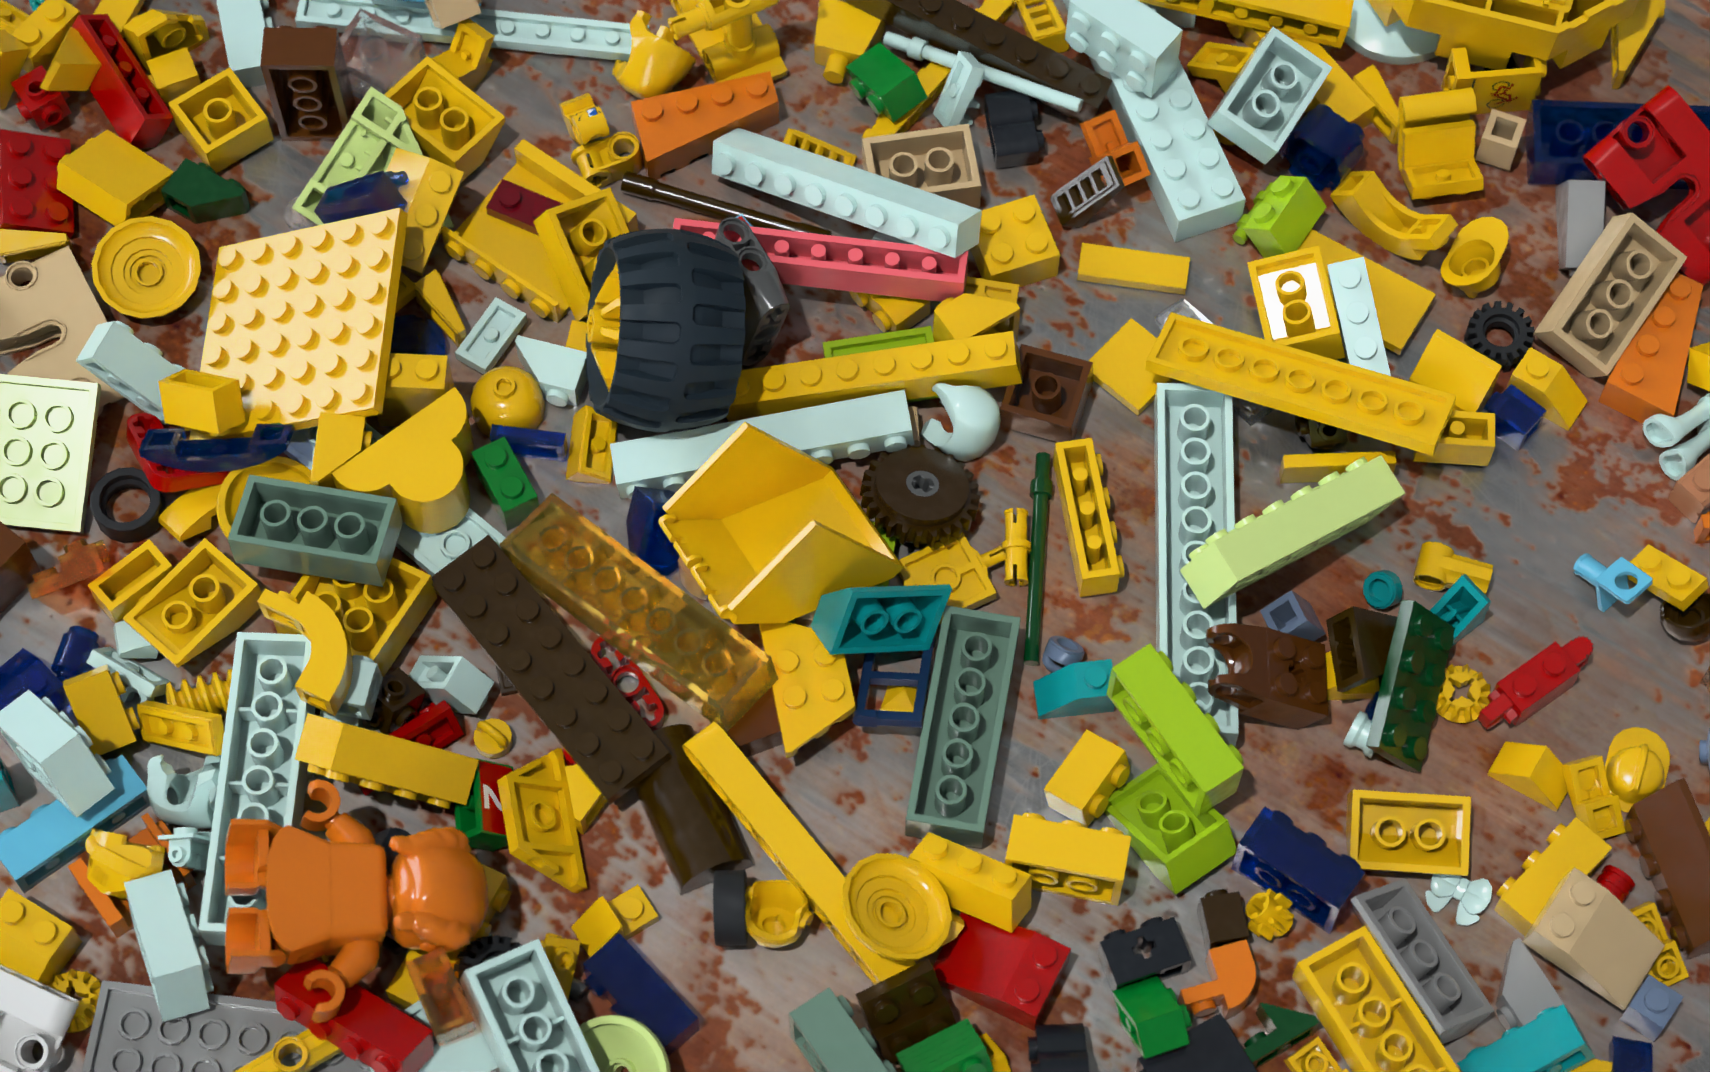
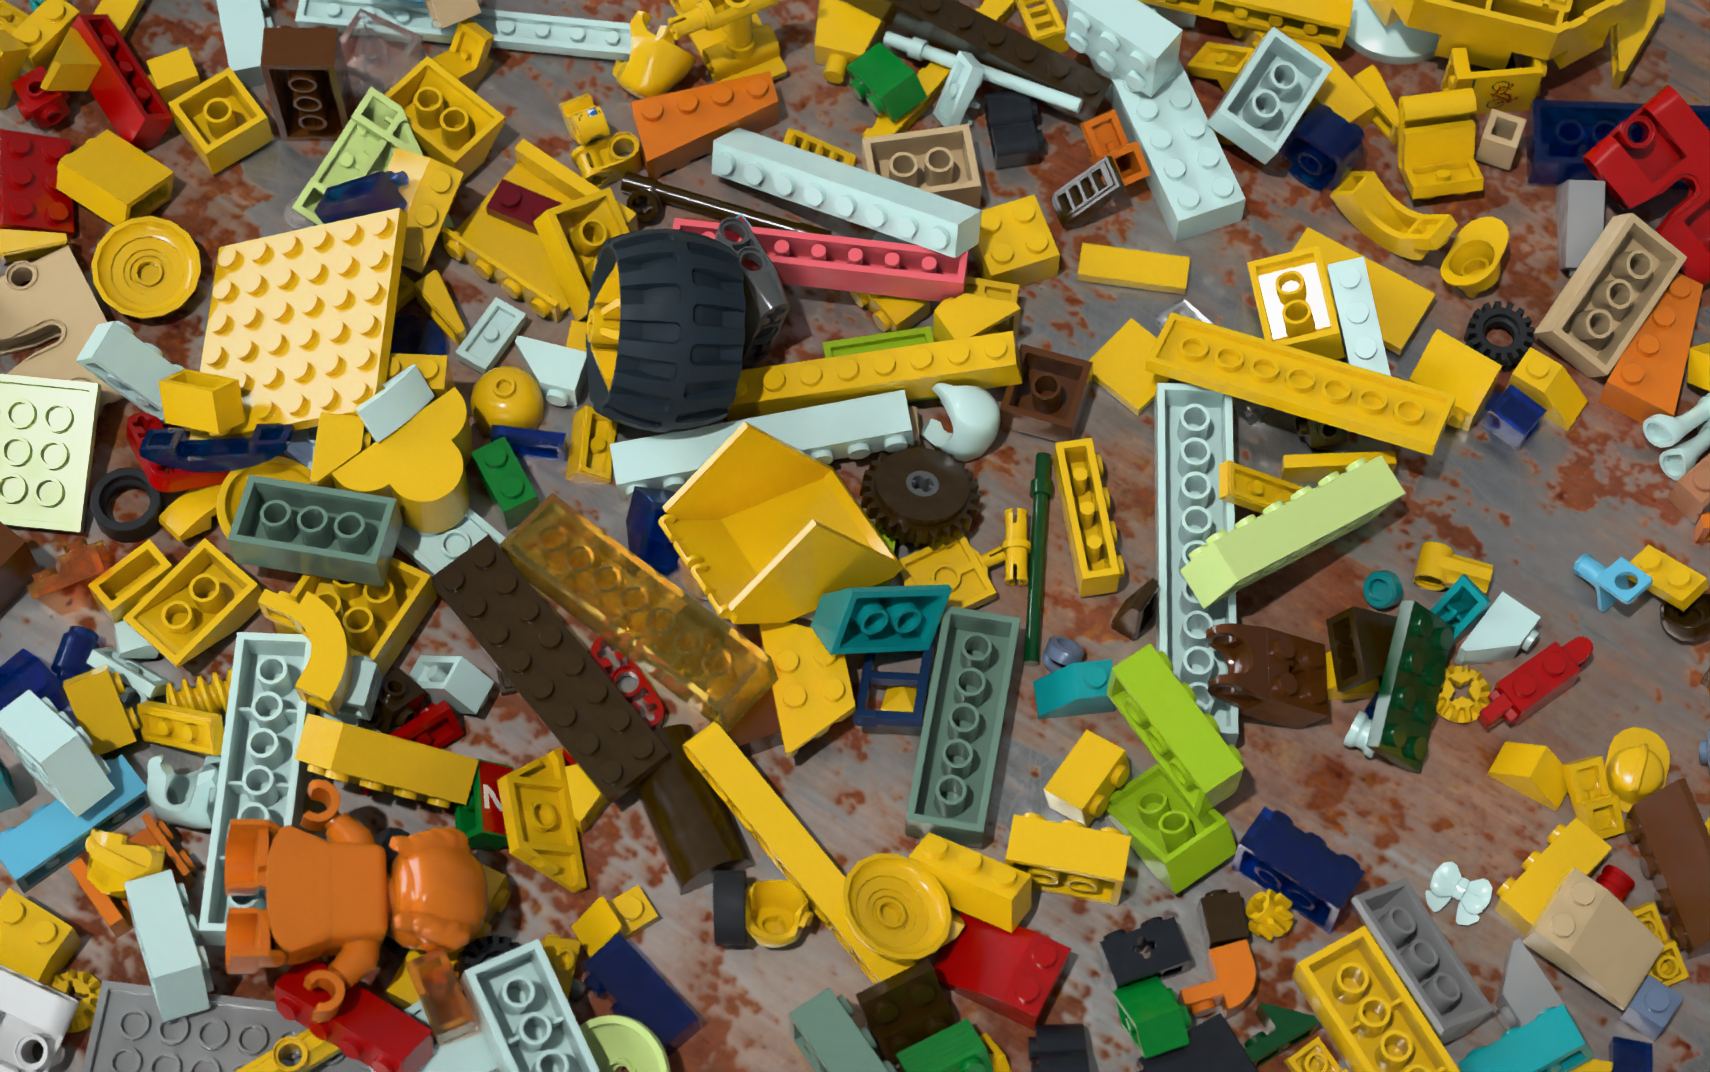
(164, 32): yellow slope -> none
(188, 848): light aqua hinge -> none
(203, 195): dark green slope -> none
(395, 404): none -> light aqua slope
(493, 738): yellow tile -> none
(654, 200): none -> dark brown bush
(1136, 611): none -> dark brown slope
(1251, 487): none -> yellow tile
(1281, 216): lime brick -> none
(1293, 616): sand blue brick -> none
(1409, 832): yellow slope -> none
(1465, 440): yellow brick -> none
(1500, 633): none -> light aqua slope

